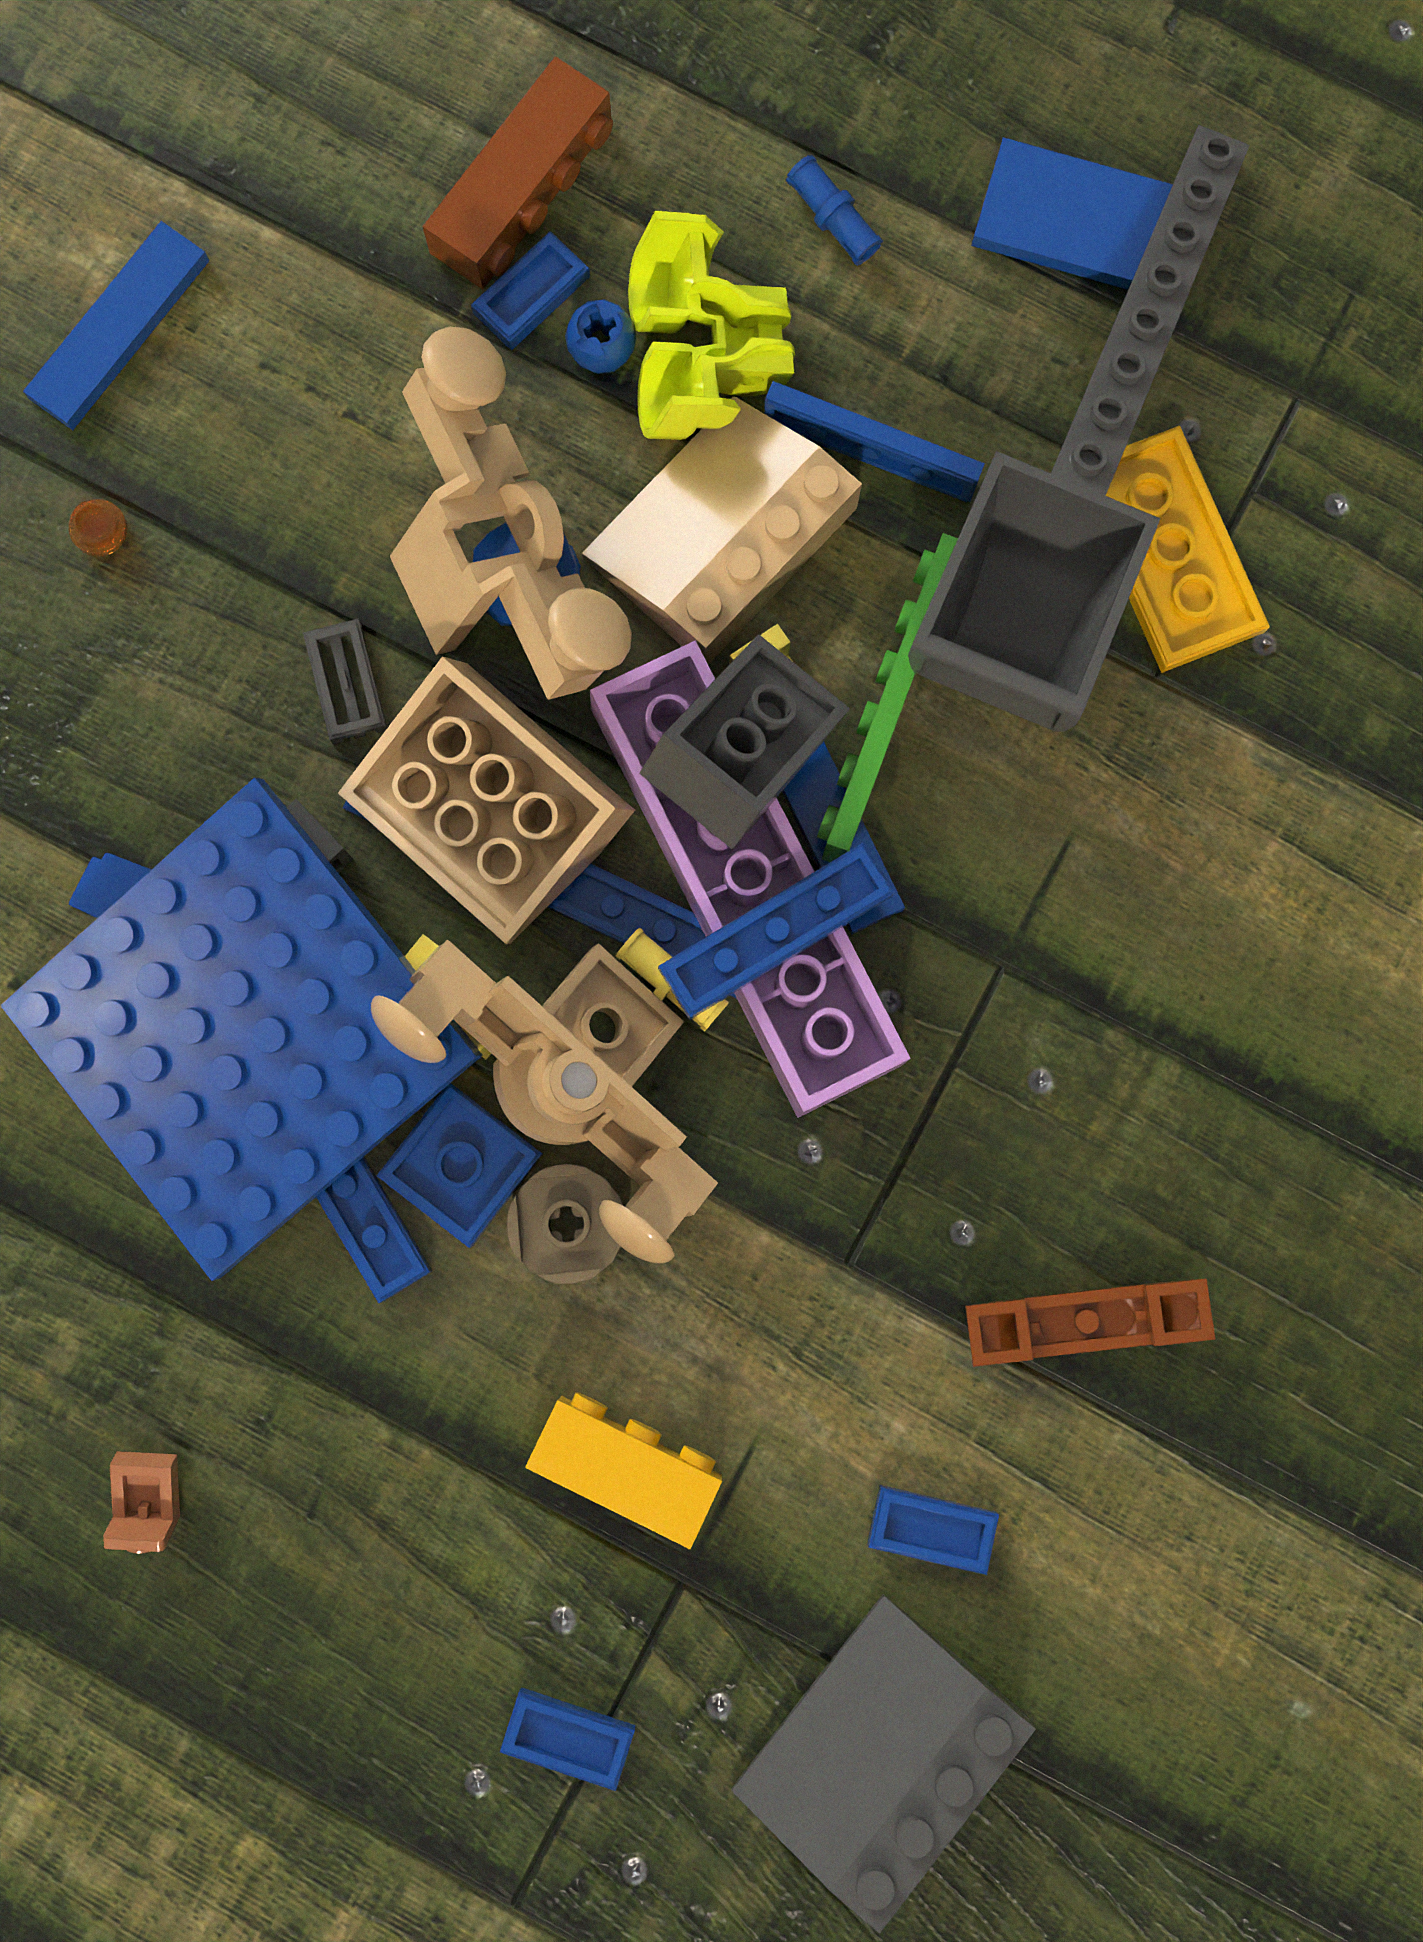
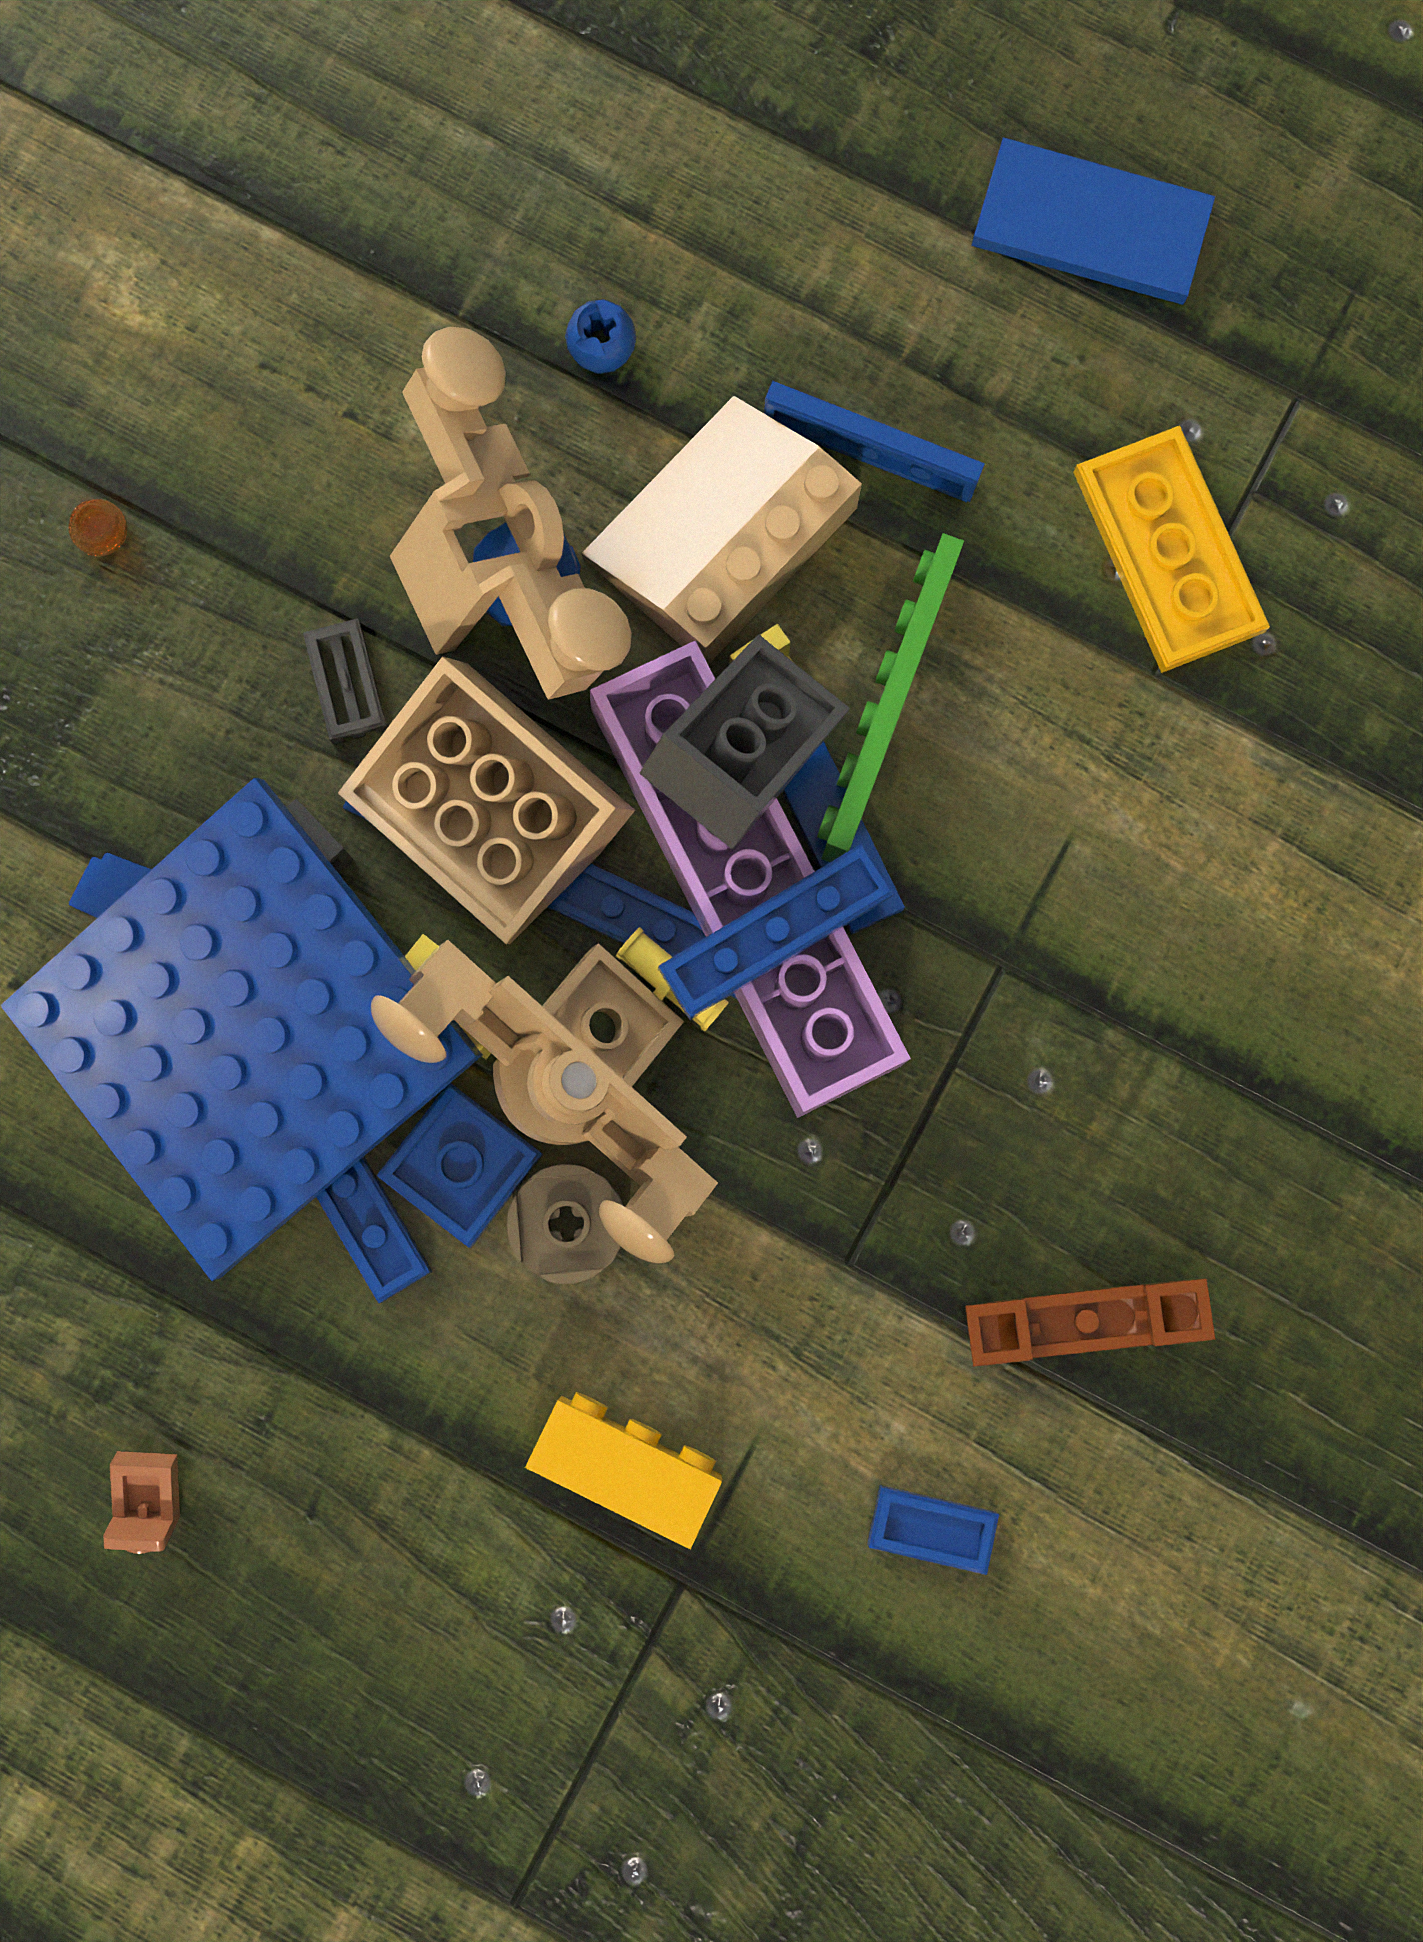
(116, 325): blue tile -> none
(519, 173): dark orange brick -> none
(530, 290): blue tile -> none
(567, 1739): blue tile -> none
(747, 351): neon yellow piece -> none
(834, 210): blue pin -> none
(882, 1762): dark grey slope -> none
(1048, 553): dark grey plate -> none

